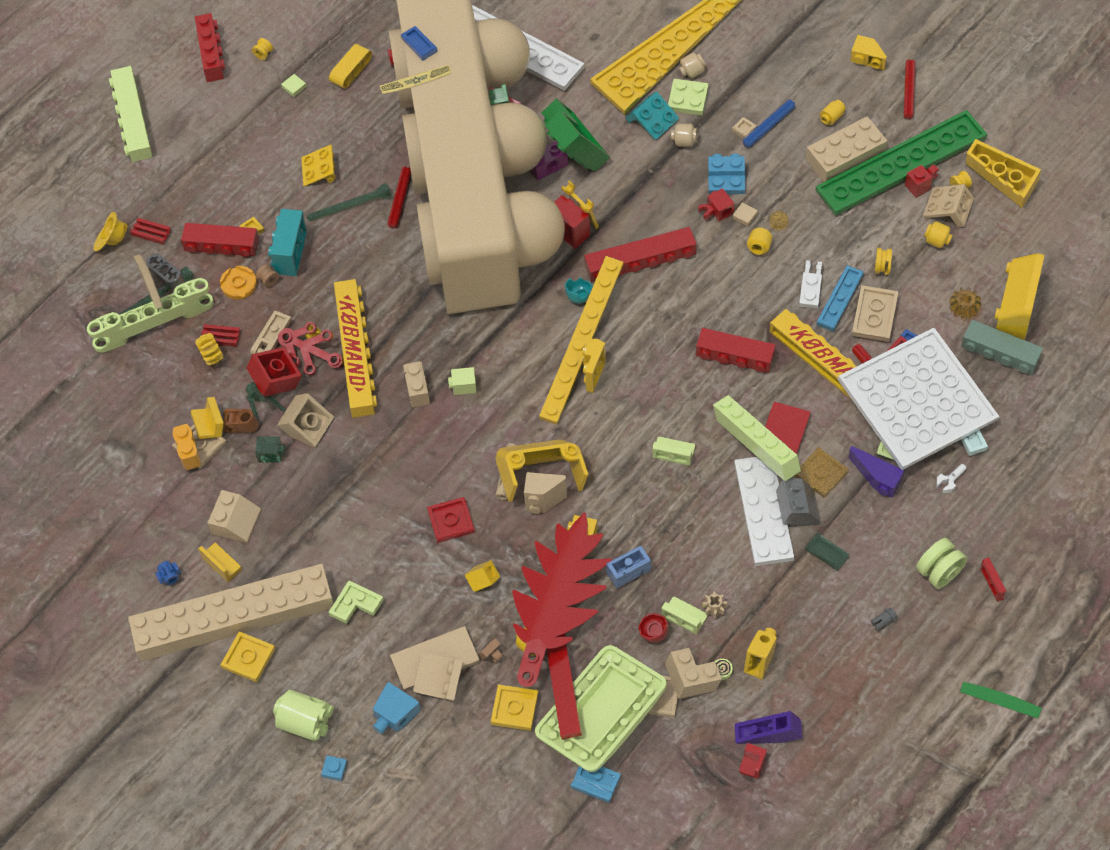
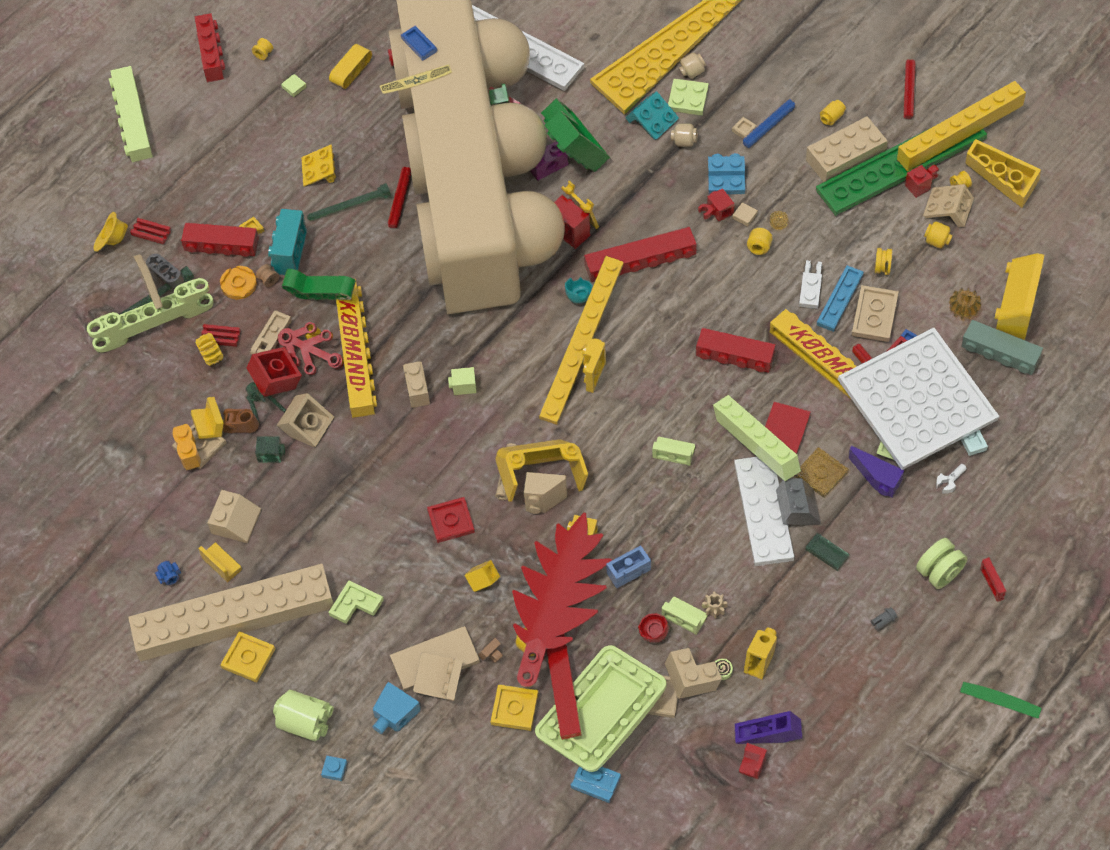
(318, 286): none -> green beam
(868, 53): yellow slope -> none
(961, 125): none -> yellow brick

